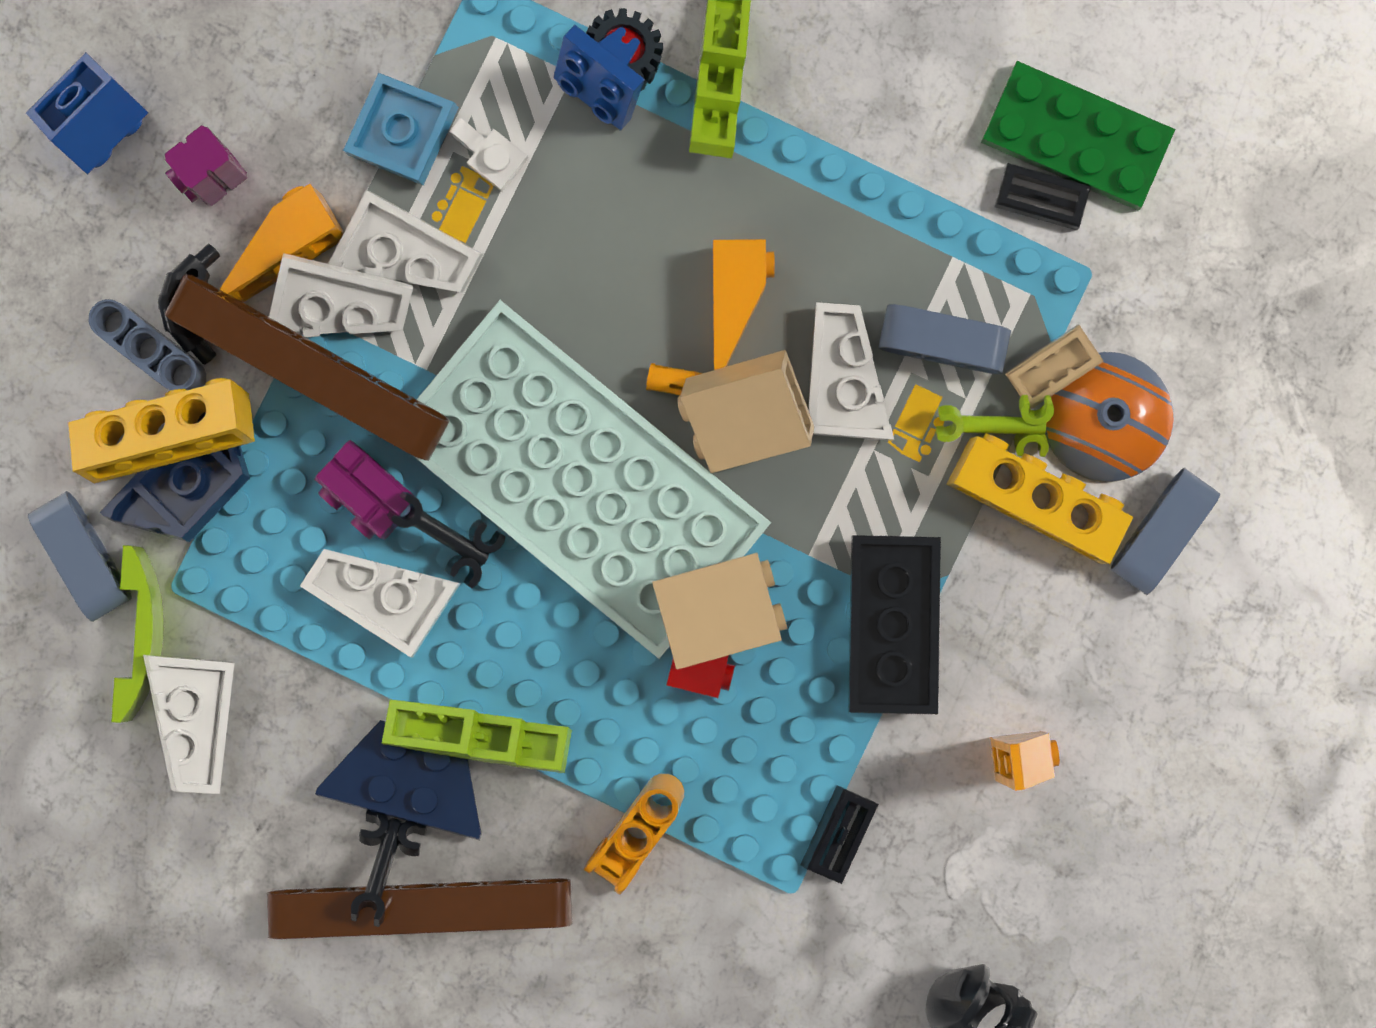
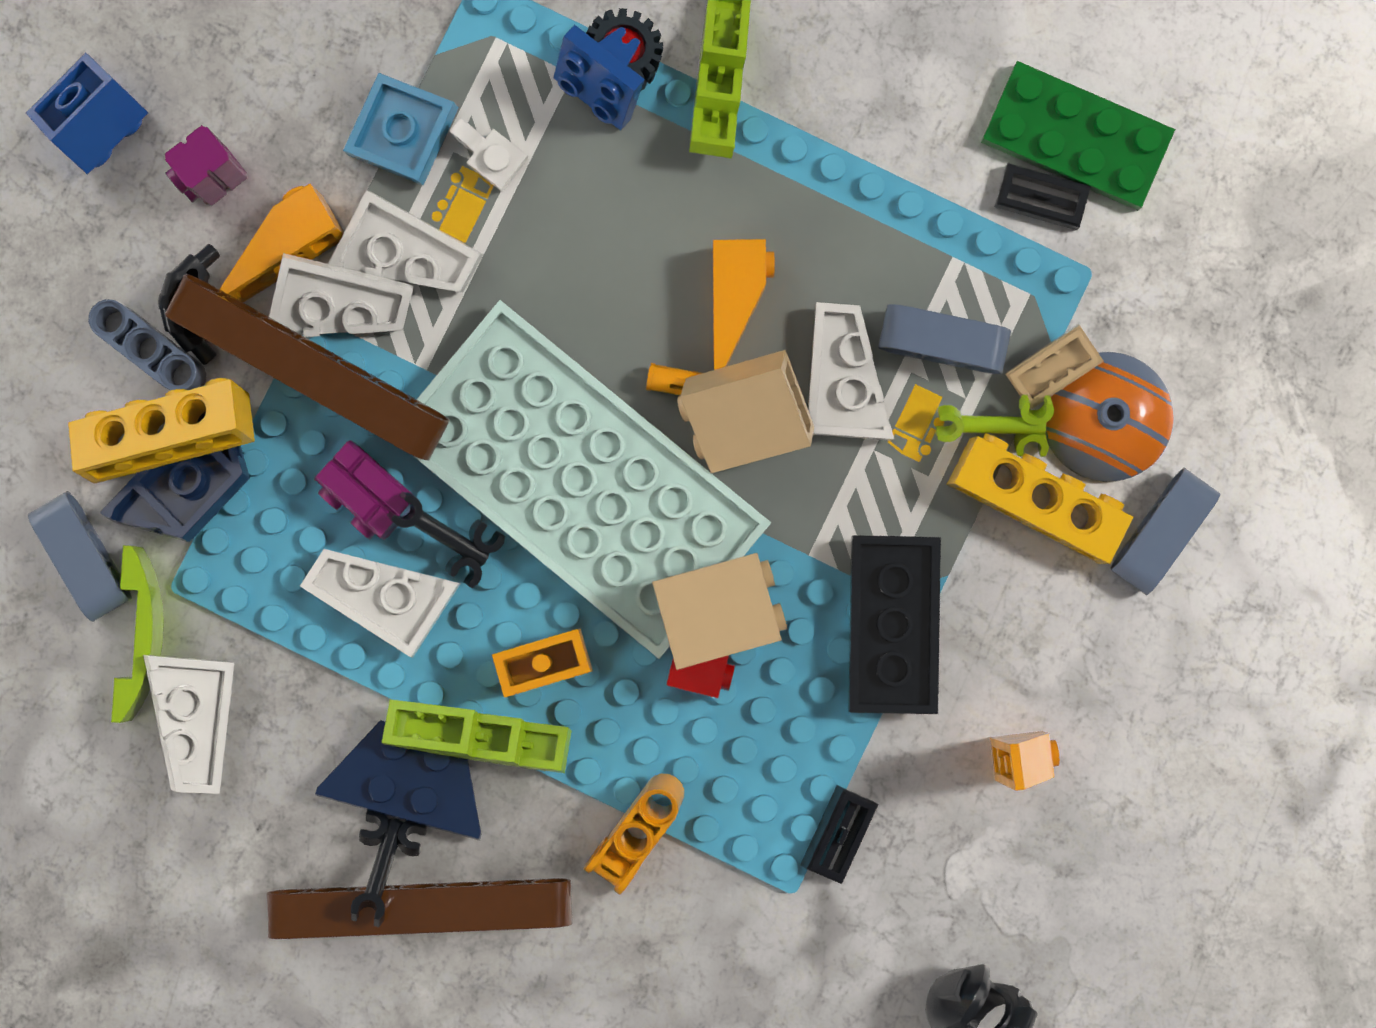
(542, 662): none -> light orange brick

